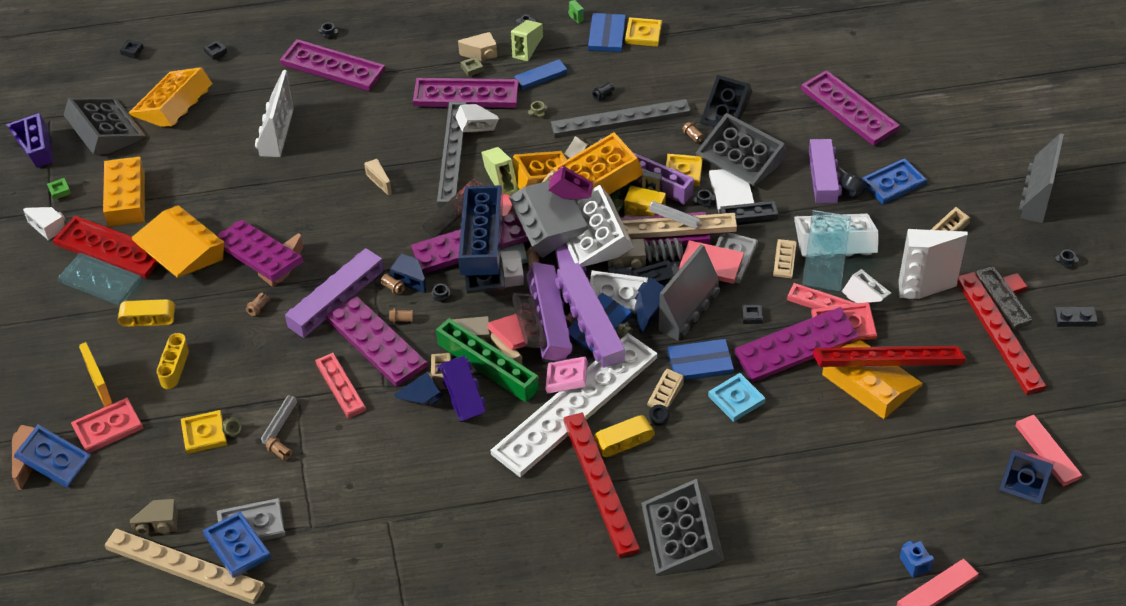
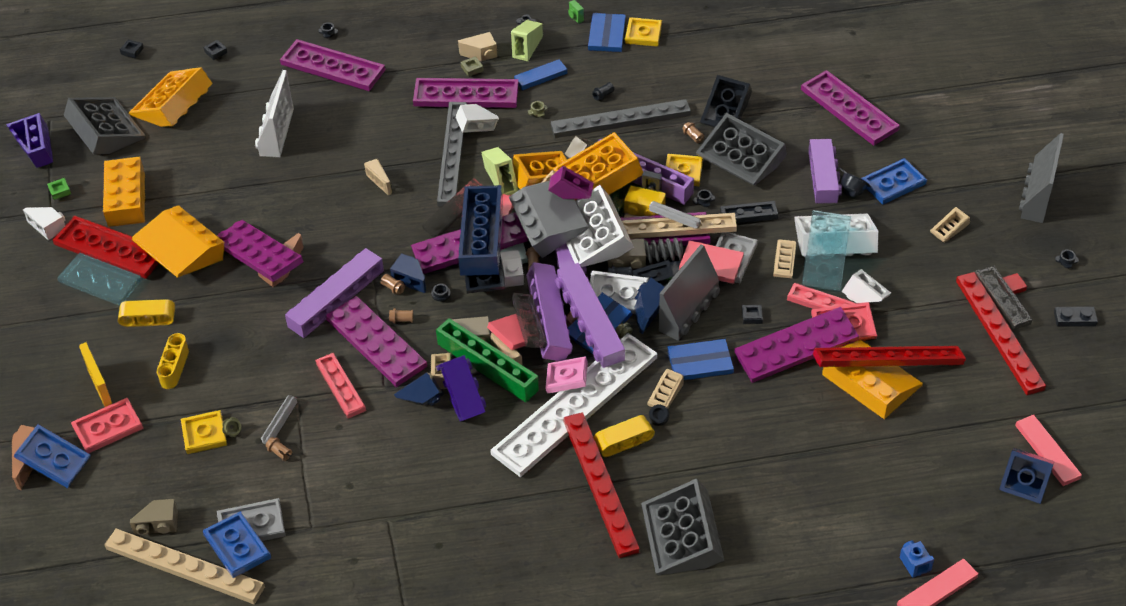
(254, 307): medium nougat pin -> none
(729, 189): white tile -> none
(736, 397): medium azure plate -> none
(930, 262): white slope -> none

